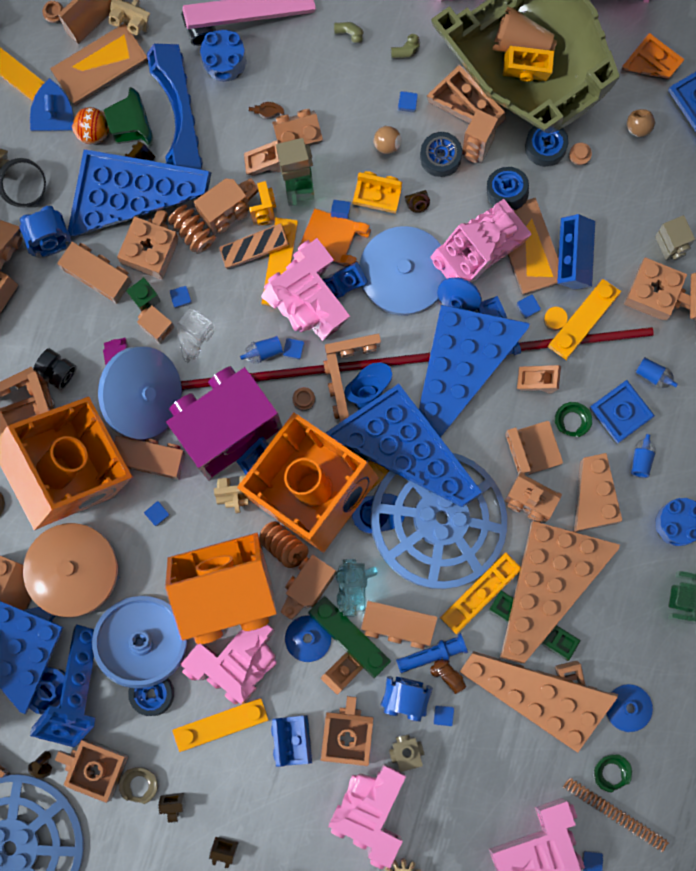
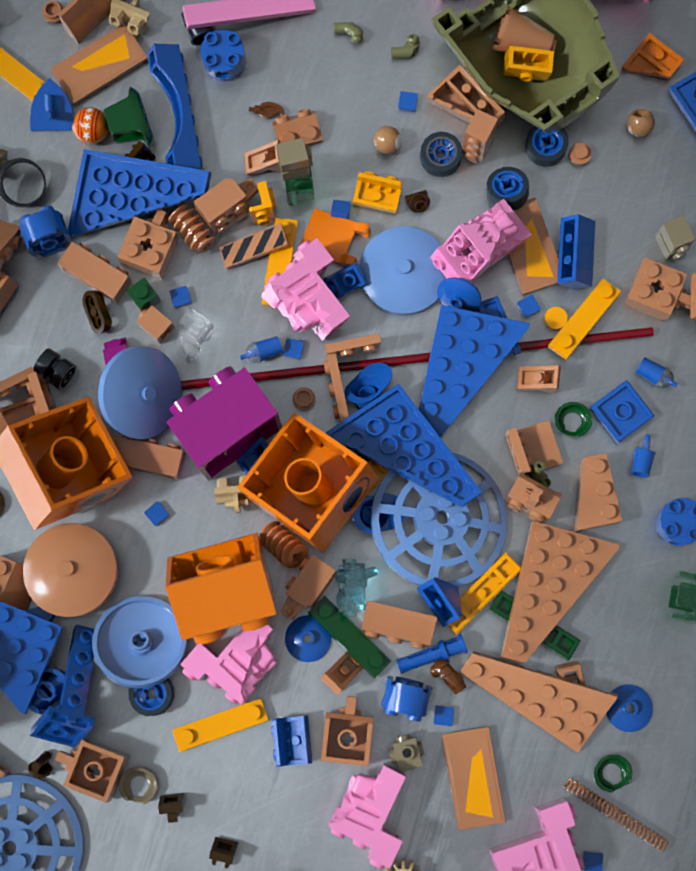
(96, 311): none -> dark brown plate
(442, 600): none -> blue slope
(473, 778): none -> nougat tile
(537, 474): none -> olive arm

